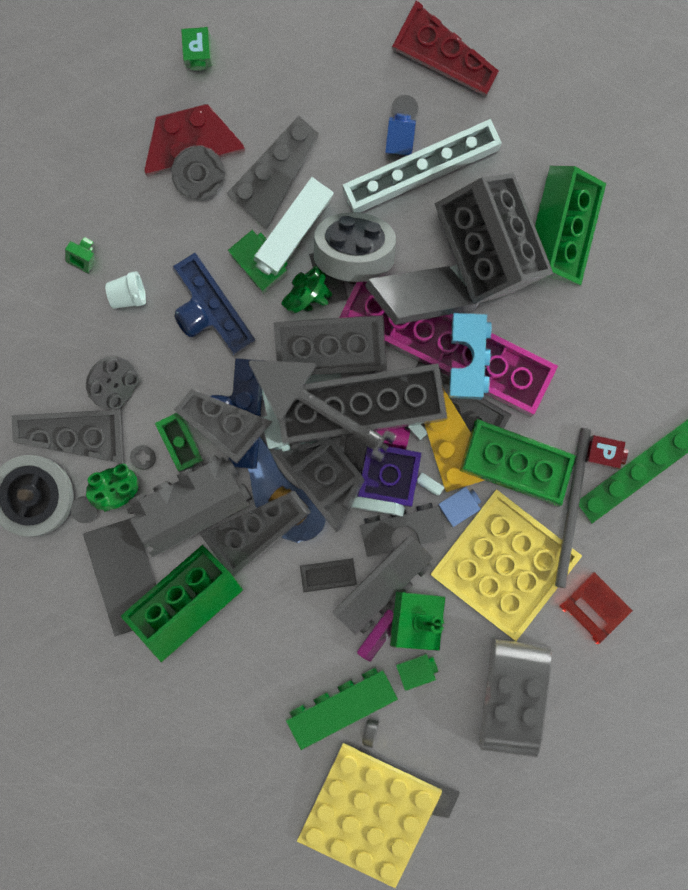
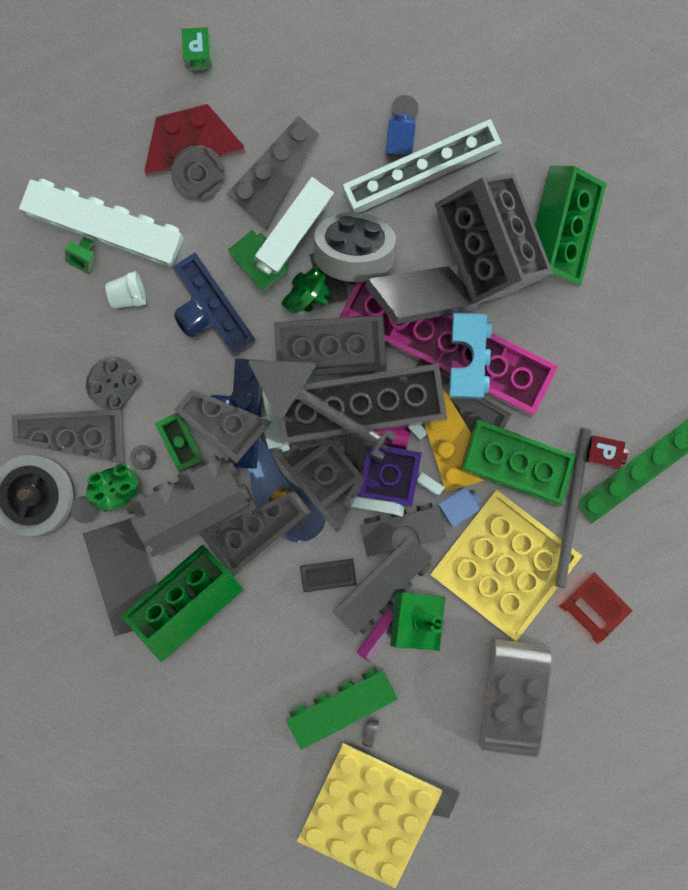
(101, 223): none -> light aqua brick
(417, 671): green brick -> none
(436, 47): dark red wing -> none

